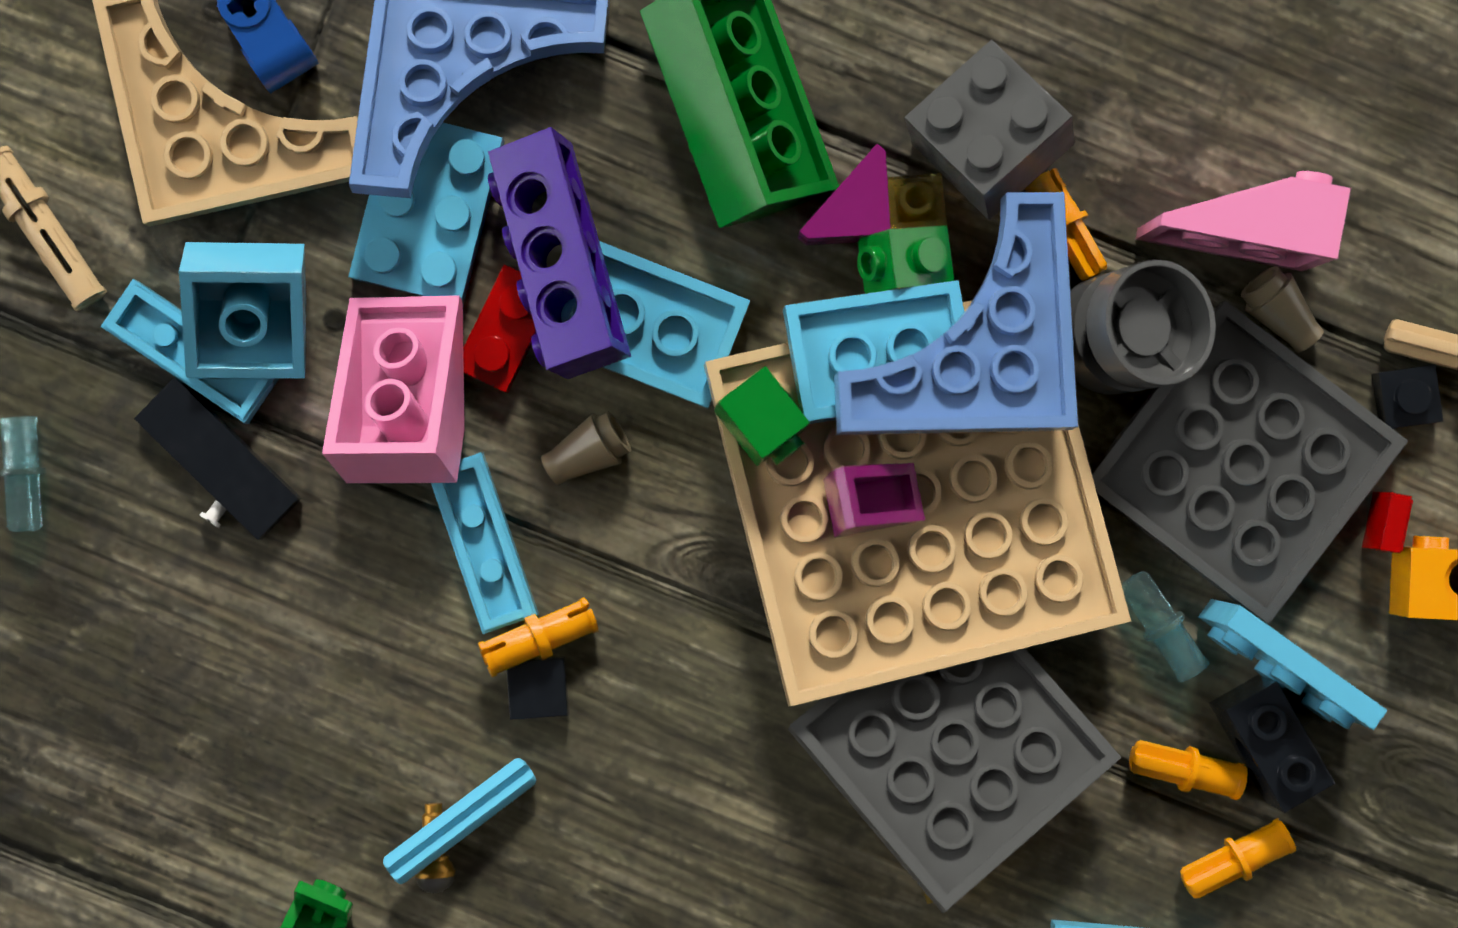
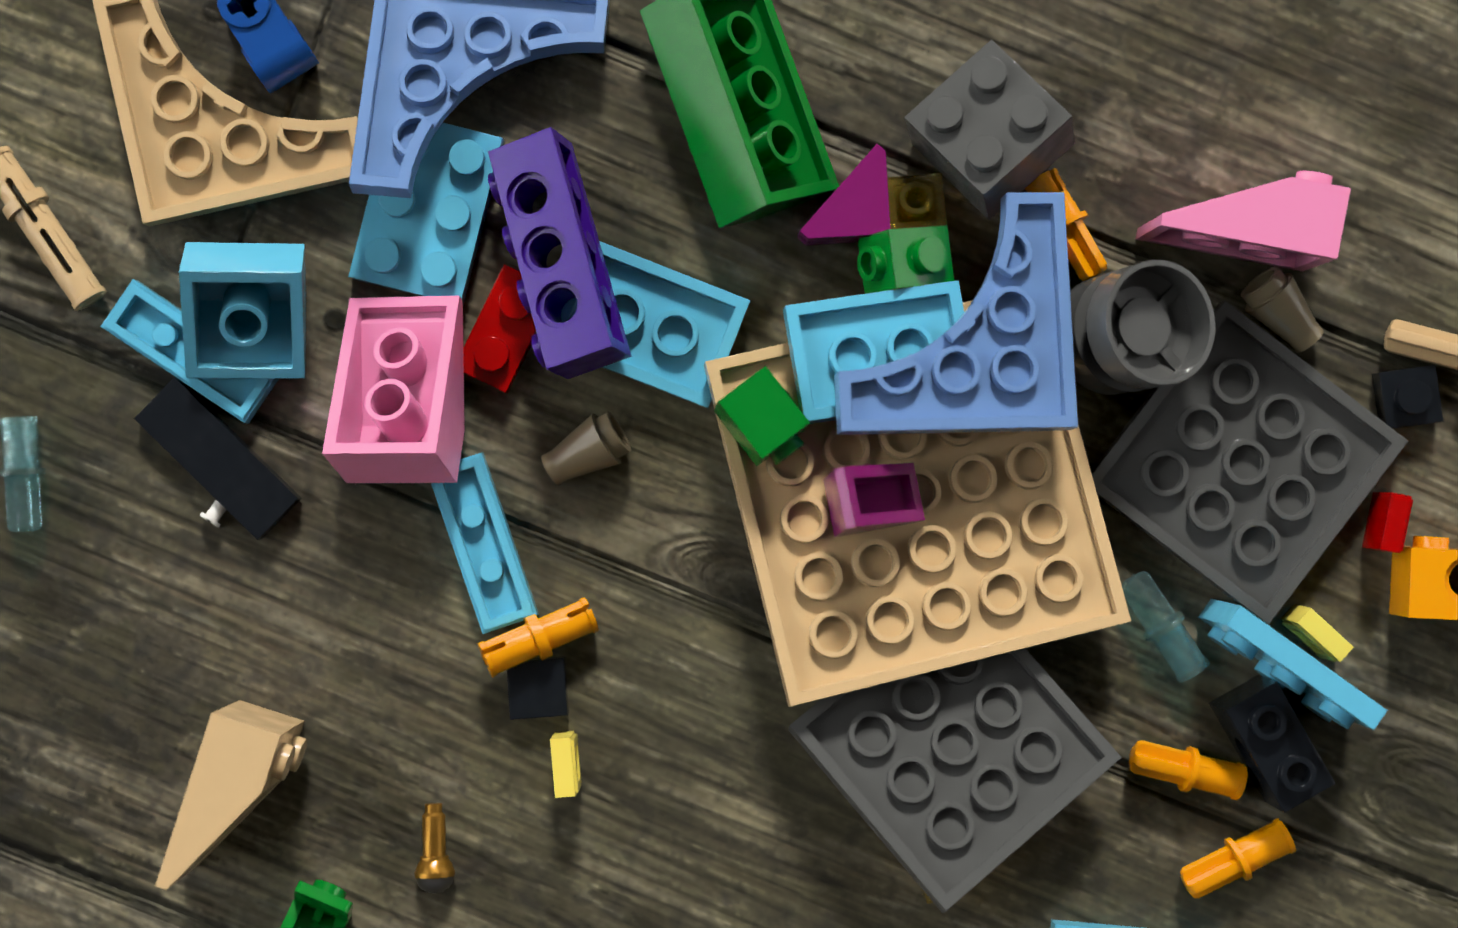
(237, 766): none -> tan slope
(459, 820): medium azure axle -> none
(565, 764): none -> light yellow tile
(1316, 633): none -> light yellow tile

